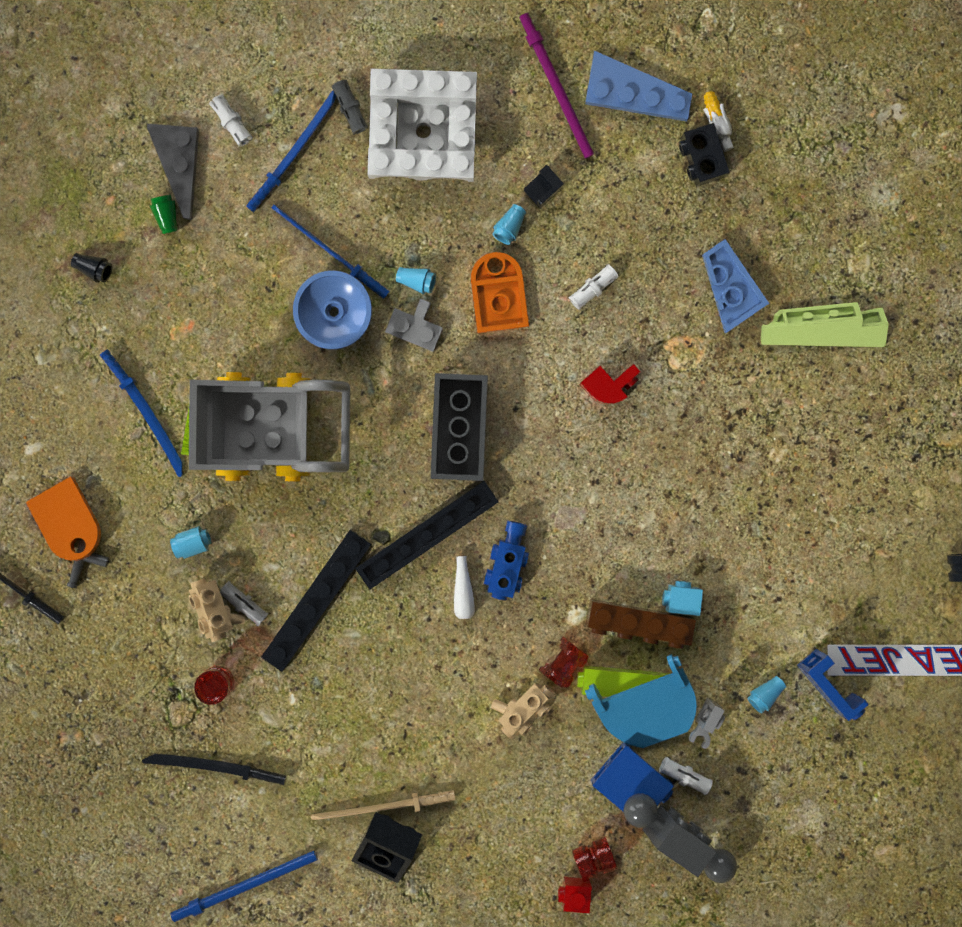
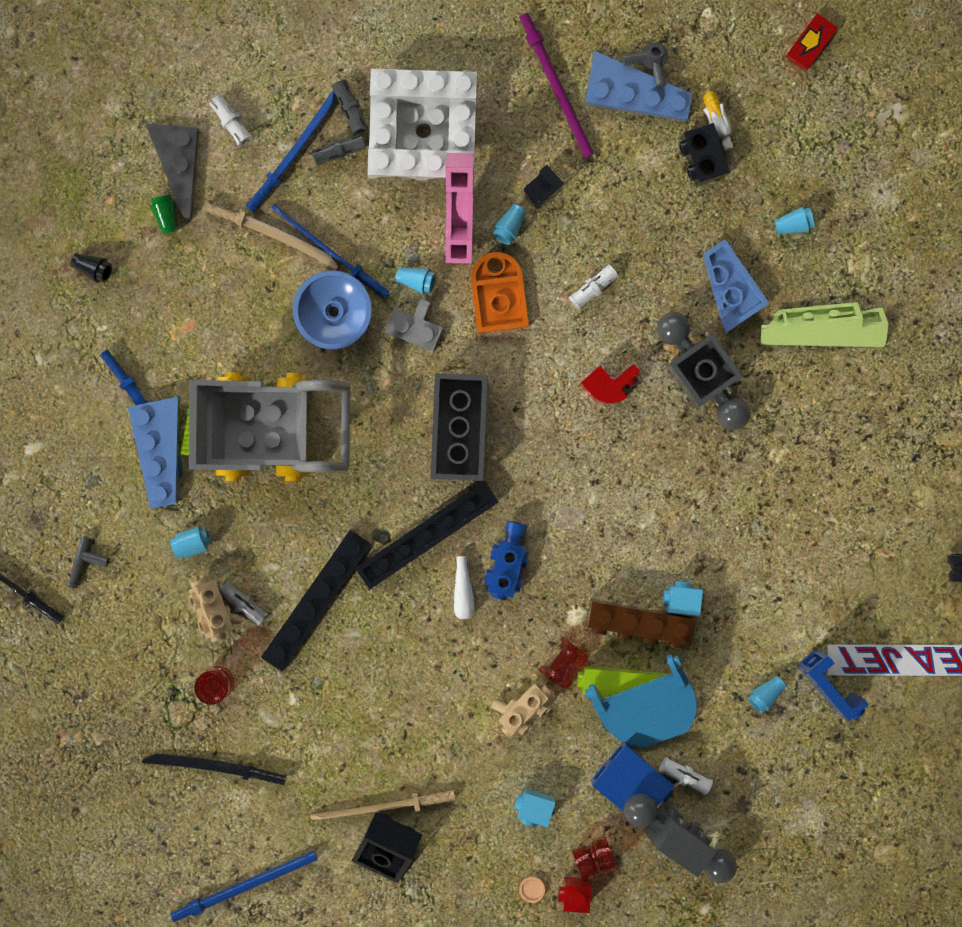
(64, 518): orange tile -> none
(156, 439): none -> medium blue wing
(241, 219): none -> tan sword
(338, 149): none -> dark grey pin
(459, 207): none -> bright pink arch
(532, 889): none -> light nougat piece
(534, 808): none -> medium azure brick
(652, 56): none -> dark grey piece
(704, 371): none -> dark grey brick
(708, 720): light grey plate -> none
(795, 222): none -> medium azure cone
(811, 42): none -> red tile

